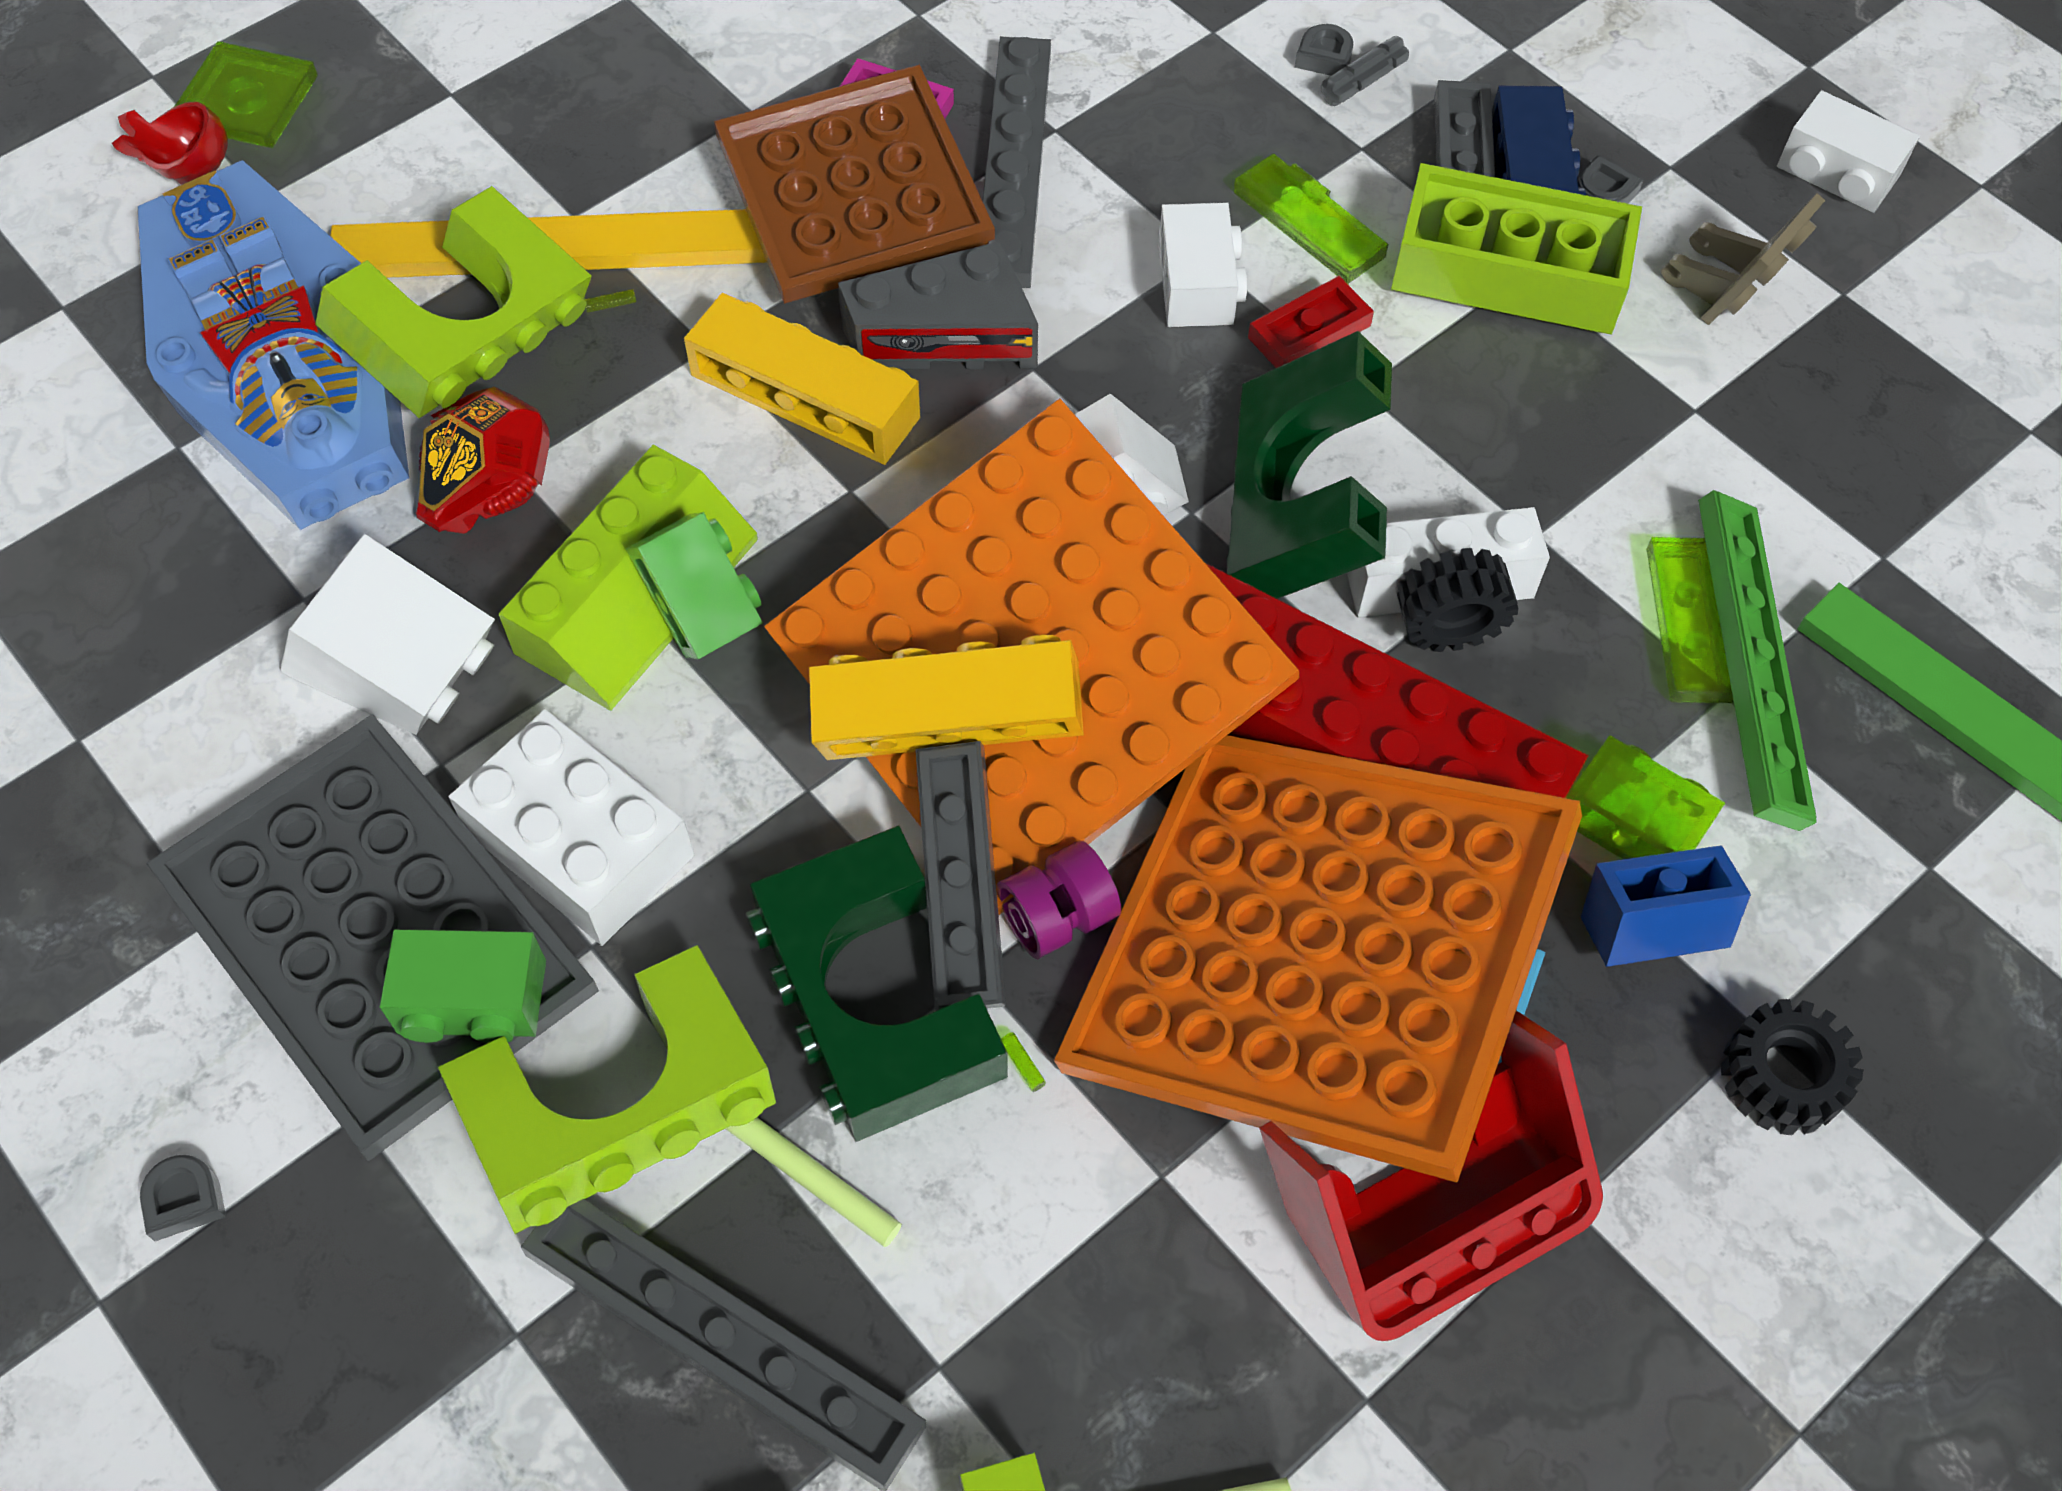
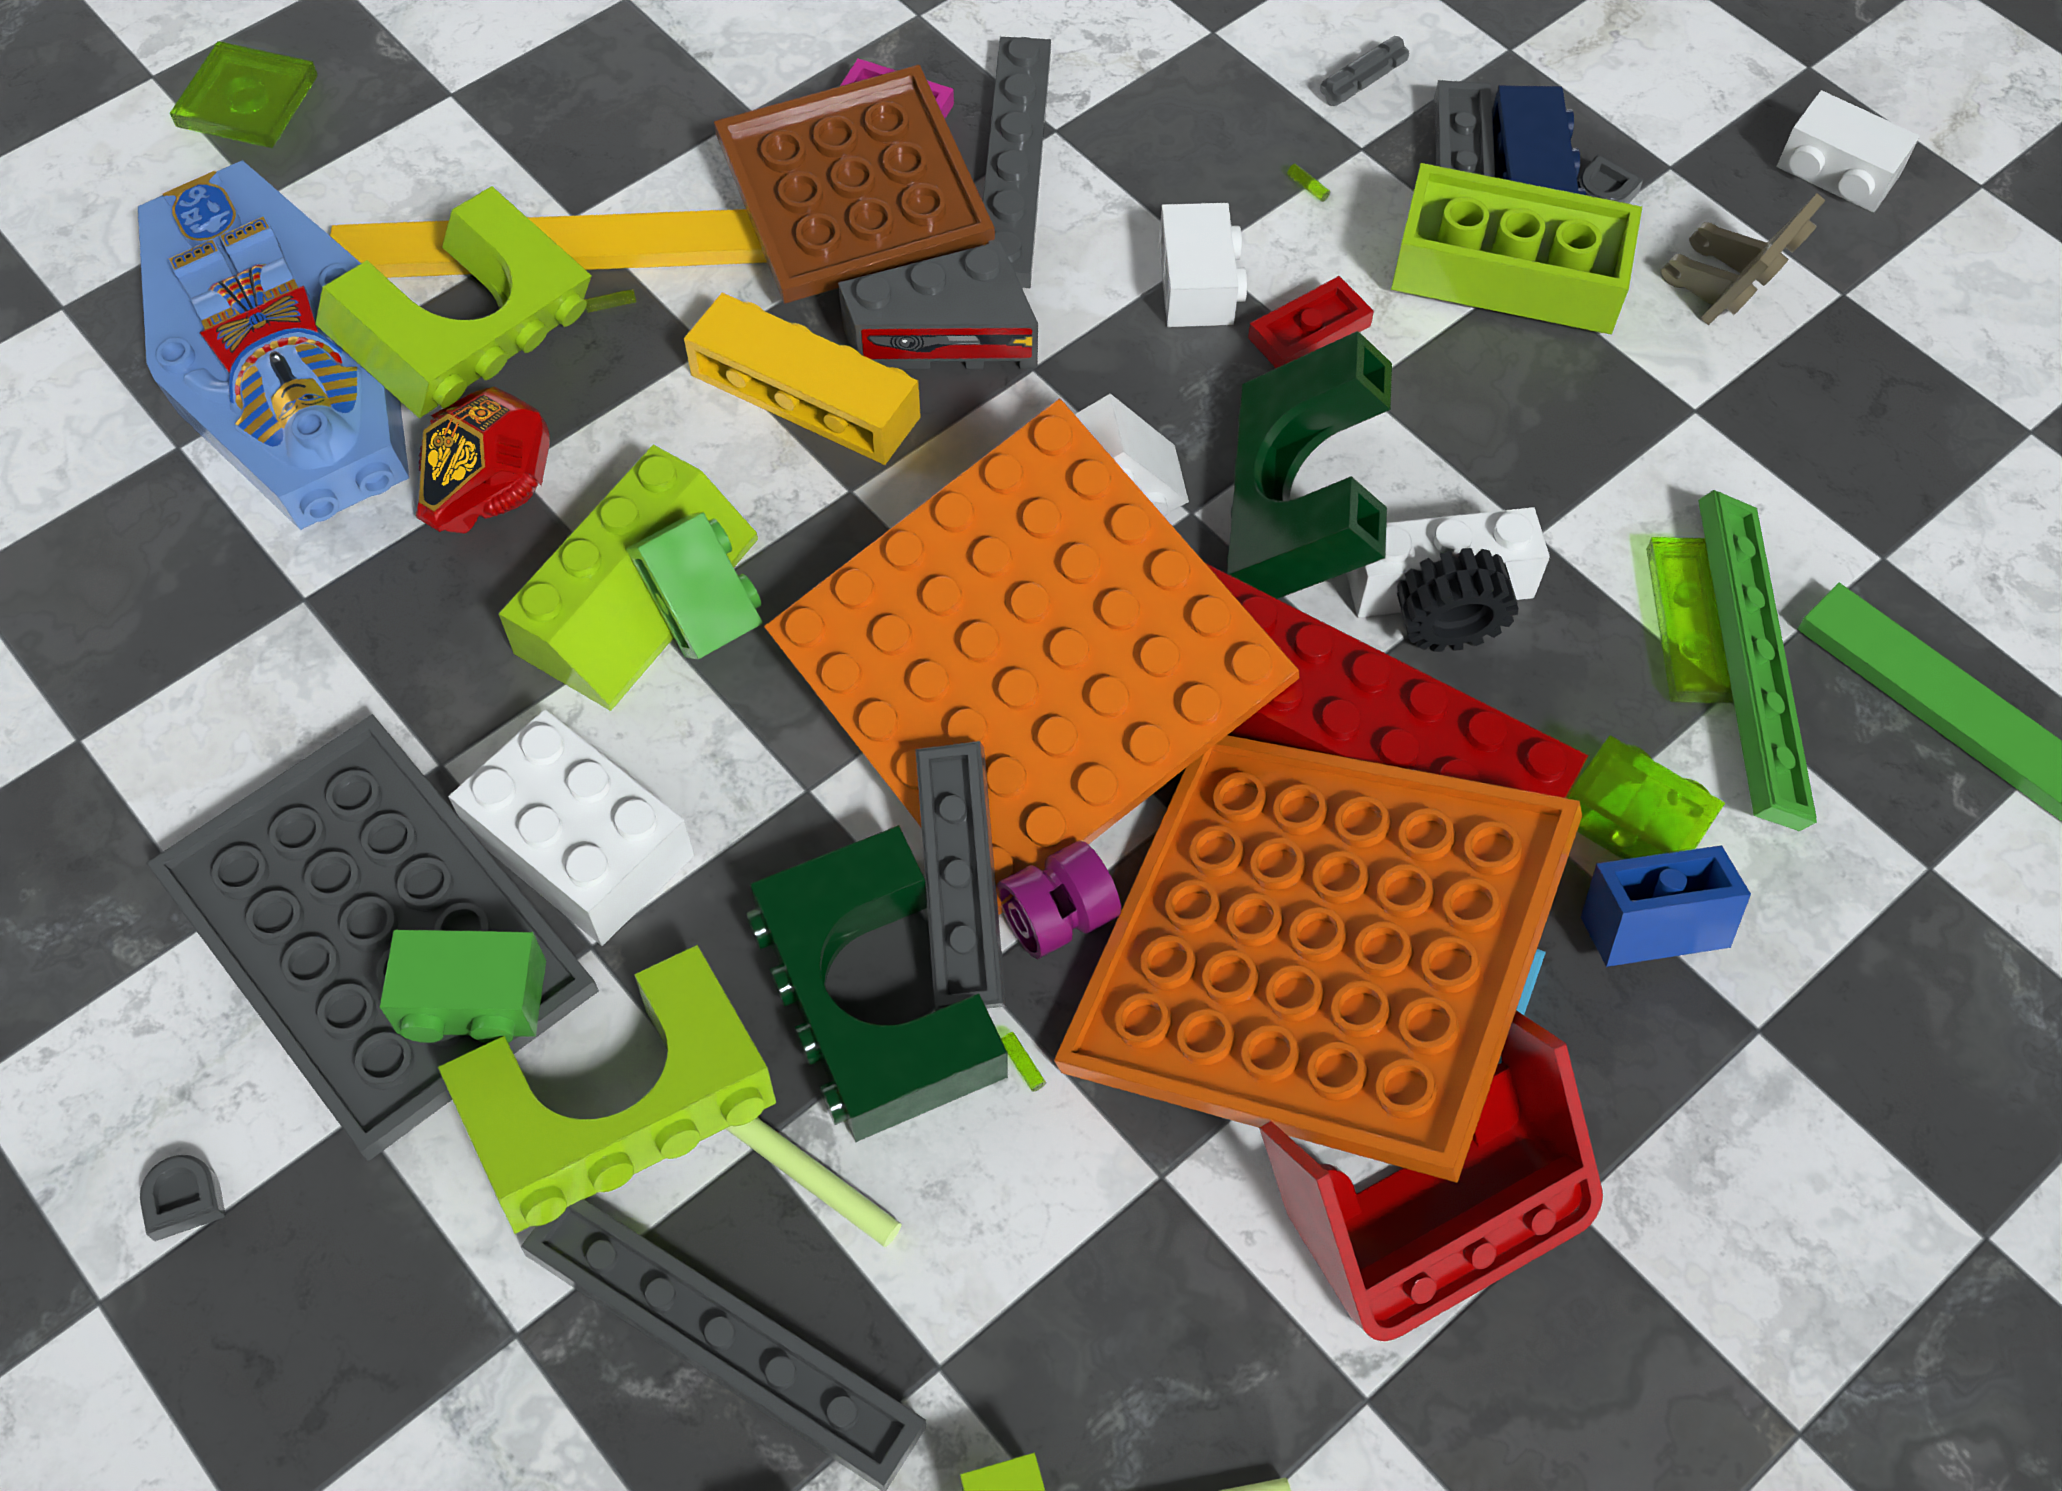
(177, 144): red piece -> none
(387, 639): white slope -> none
(946, 698): yellow brick -> none
(1310, 218): clear neon green tile -> none
(1324, 49): dark grey tile -> none
(1817, 1042): black tyre -> none

